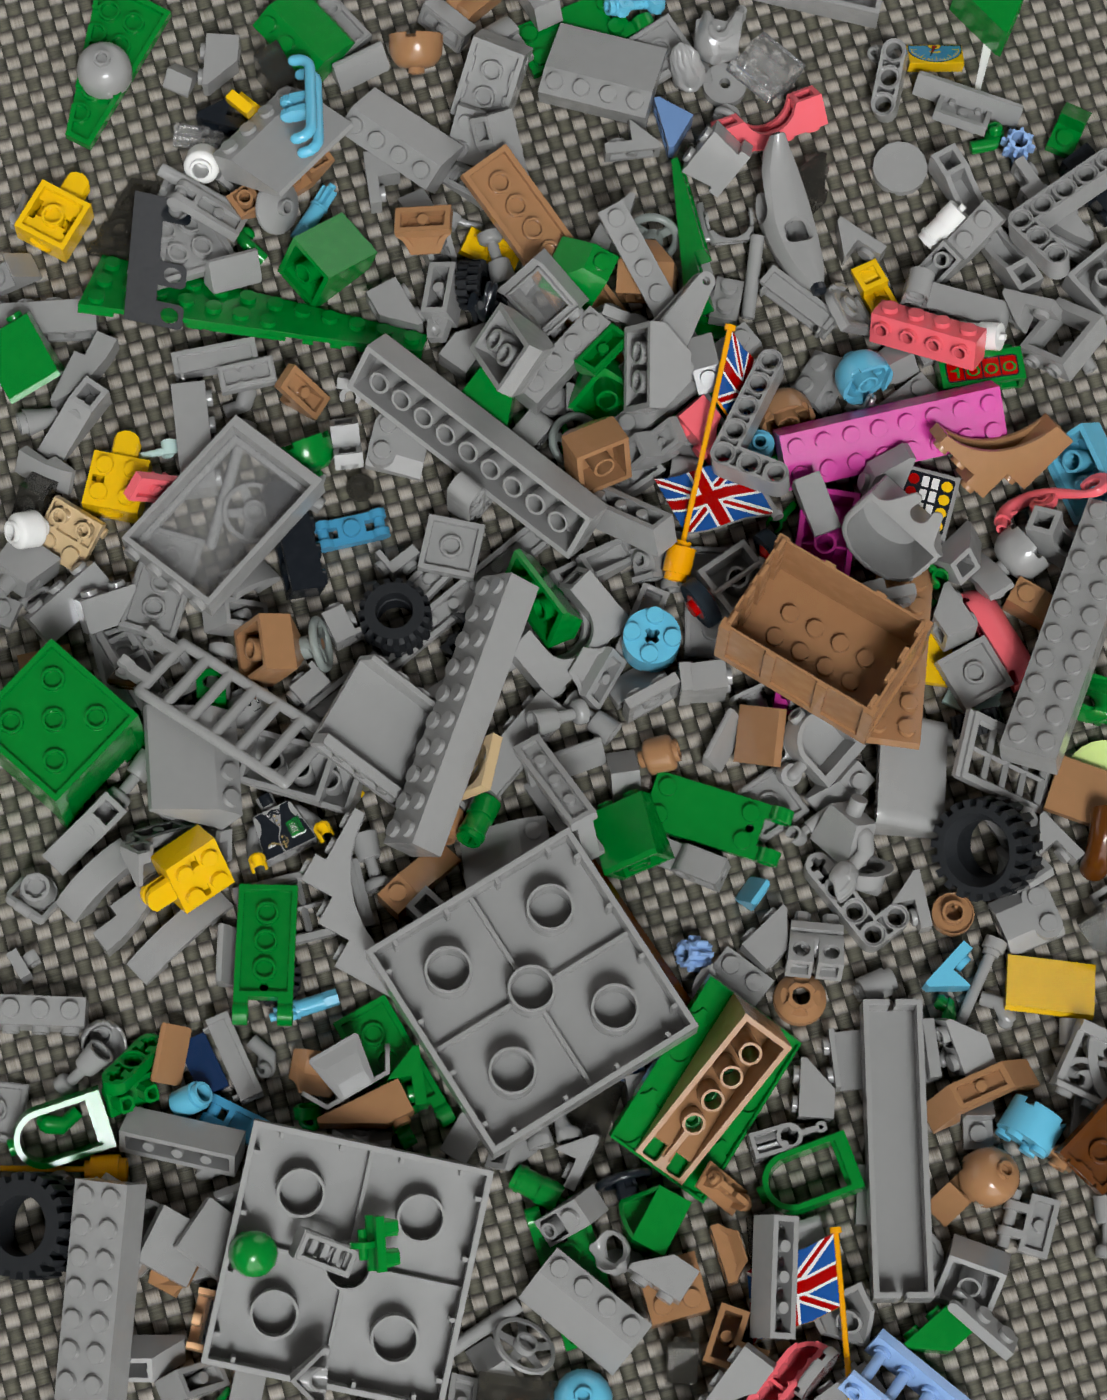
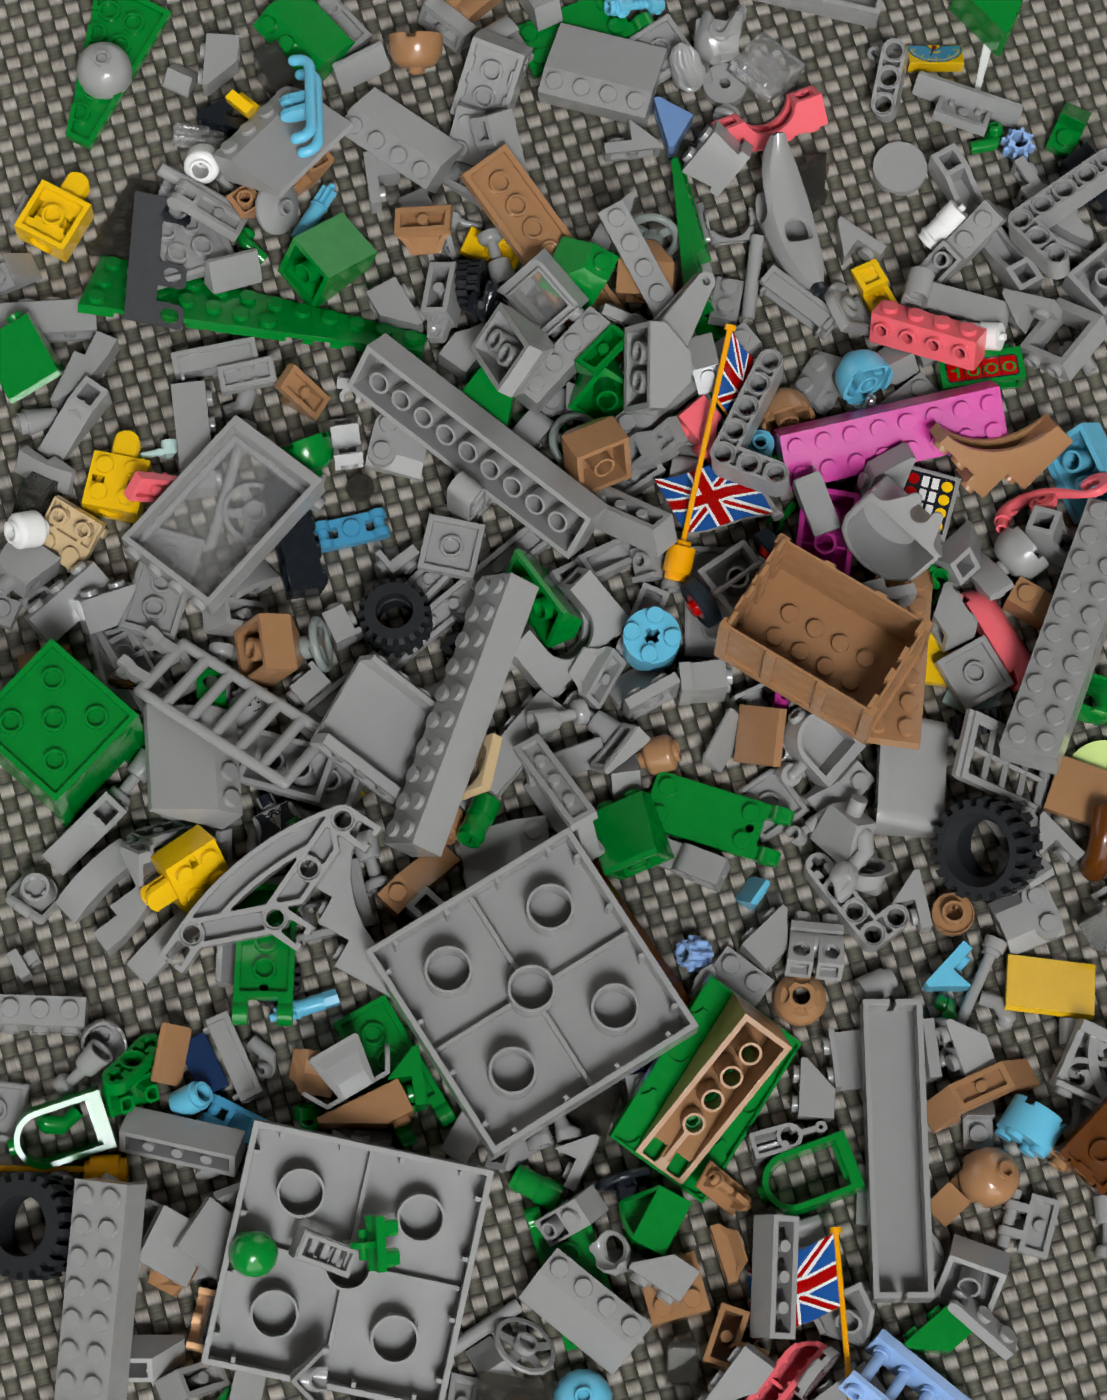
(306, 841): none -> light grey piece
(620, 747): none -> light grey slope

